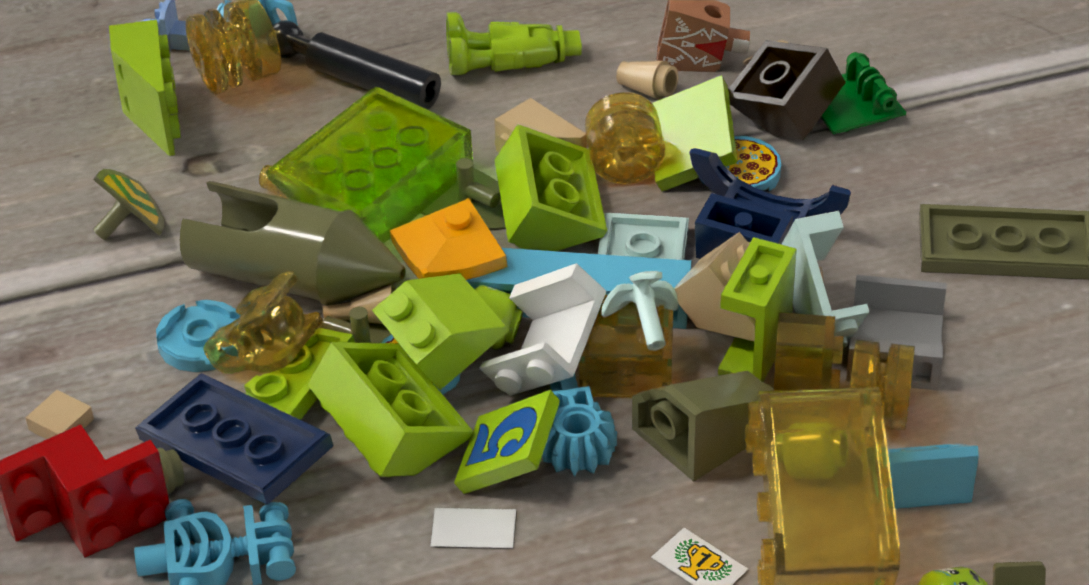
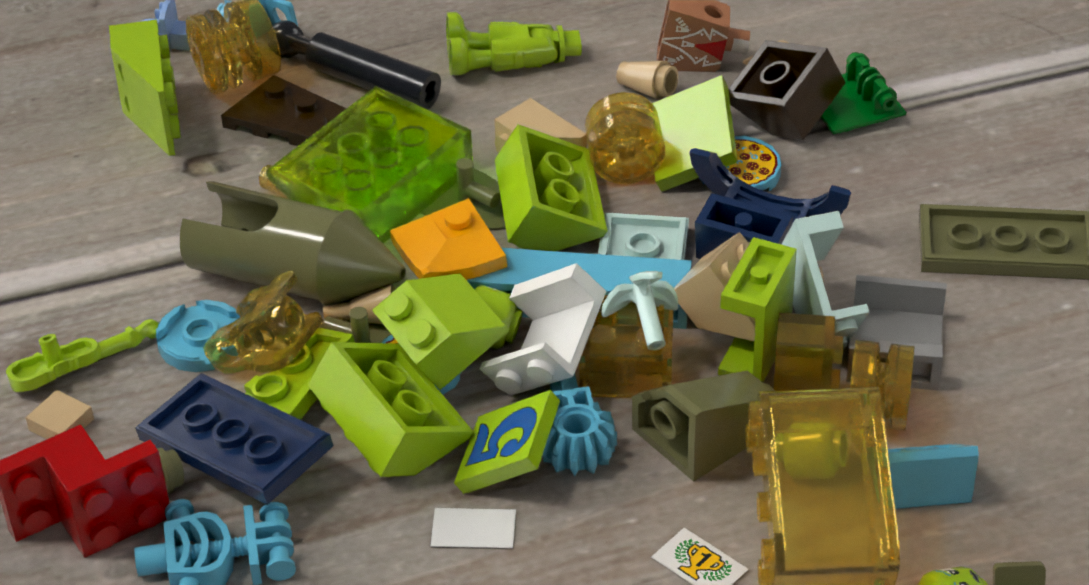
(59, 360): none -> lime piece
(129, 197): olive shield -> none
(281, 110): none -> dark brown wing

